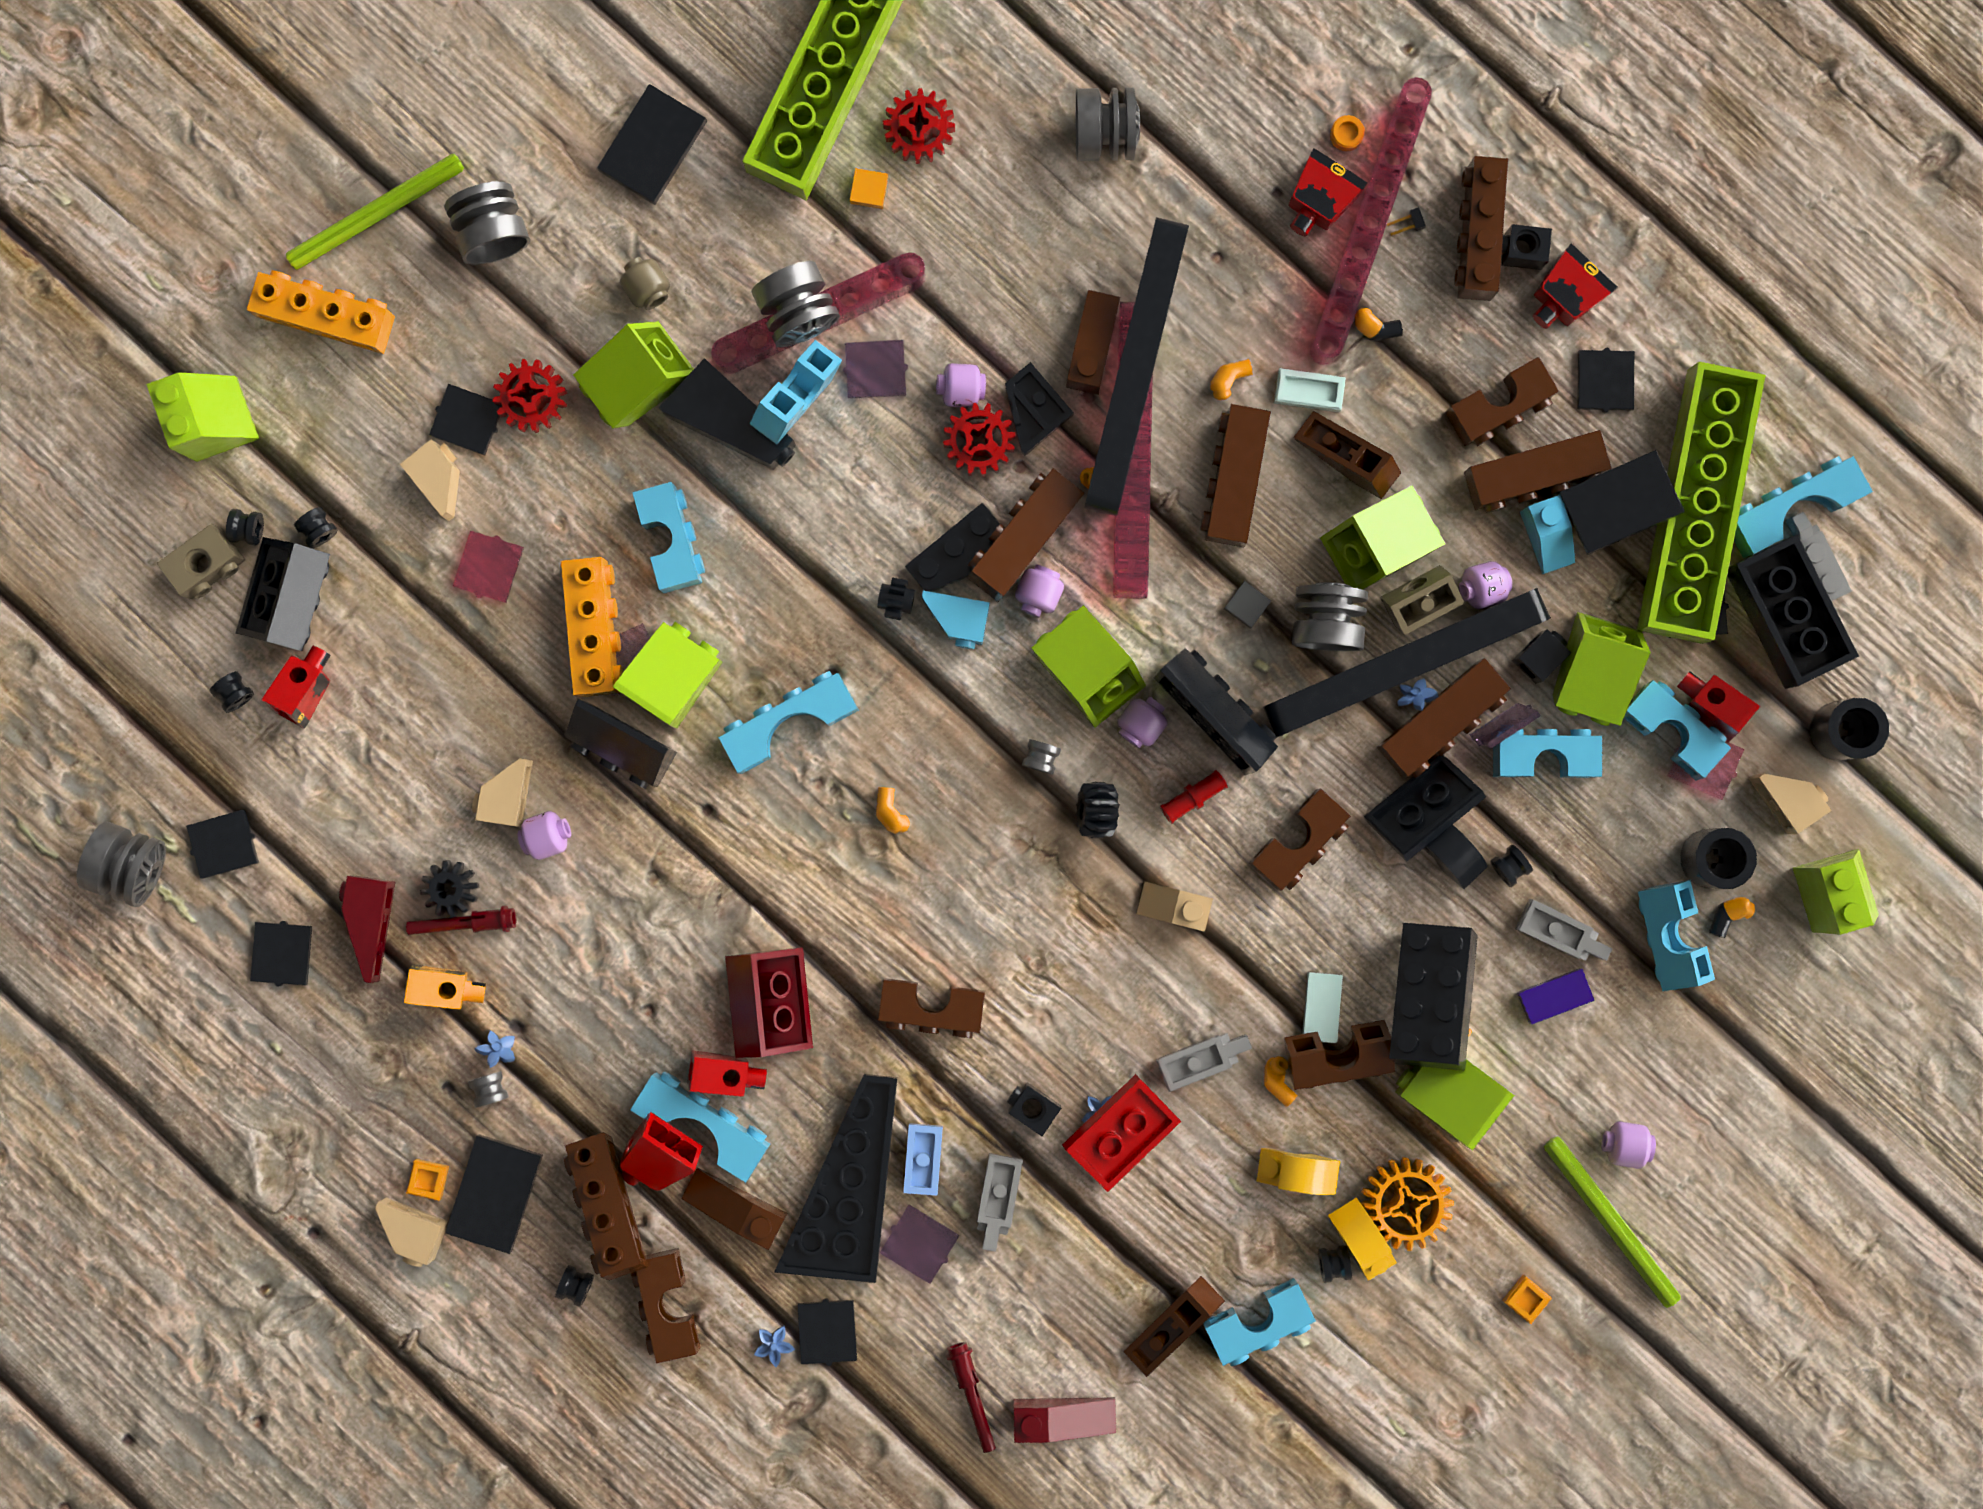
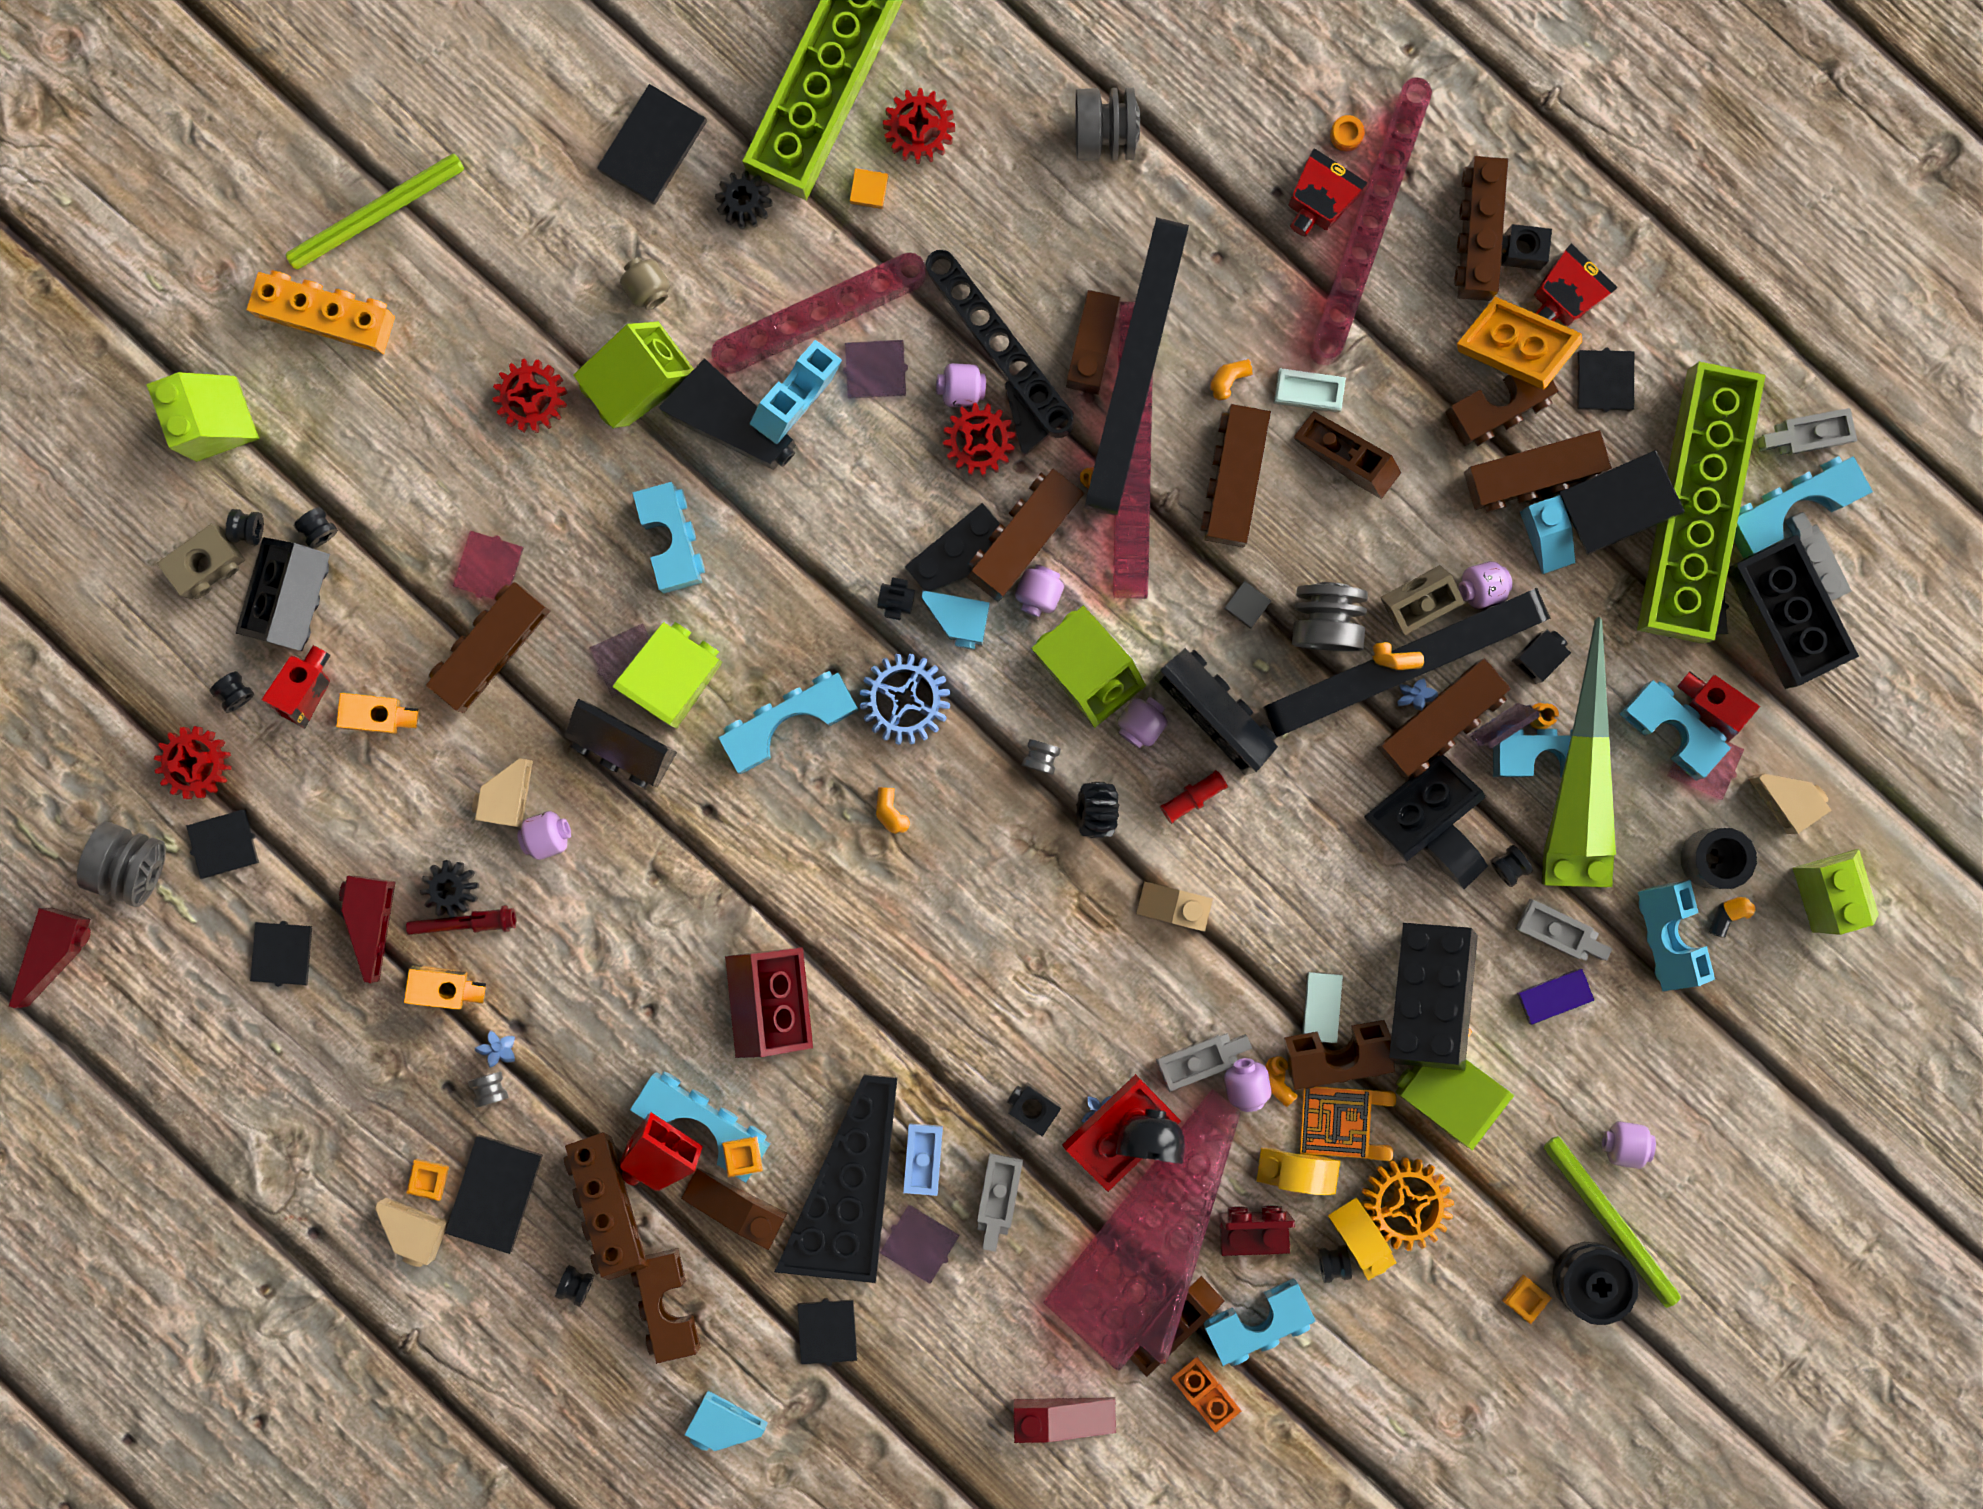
(51, 947): none -> dark red slope
(187, 750): none -> red gear
(359, 713): none -> light orange torso
(435, 476): tan slope -> none
(466, 419): black piece -> none
(487, 222): flat silver wheel -> none
(487, 647): none -> reddish brown brick
(591, 626): light orange brick -> none
(708, 1069): red torso -> none
(722, 1424): none -> medium azure slope
(742, 213): none -> black gear
(742, 1156): none -> light orange tile
(773, 1345): medium blue plant -> none
(793, 300): flat silver wheel -> none
(901, 1007): reddish brown arch -> none
(917, 673): none -> light blue gear
(967, 1379): dark red pin -> none
(1005, 358): none -> black beam
(1141, 1262): none -> clear pink wing
(1151, 1138): none -> black cylinder
(1206, 1394): none -> orange slope
(1247, 1085): none -> lavender head
(1255, 1231): none -> dark red bracket
(1322, 821): reddish brown arch -> none
(1339, 1122): none -> flag
(1375, 329): arm -> none
(1382, 539): slope -> none
(1396, 661): none -> light orange arm
(1417, 219): piece -> none
(1519, 342): none -> light orange plate
(1550, 713): none -> light orange pin
(1582, 828): none -> lime plate
(1600, 670): lime slope -> none
(1610, 1297): none -> black wheel
(1811, 433): none -> light grey hinge
(1865, 725): black piece -> none

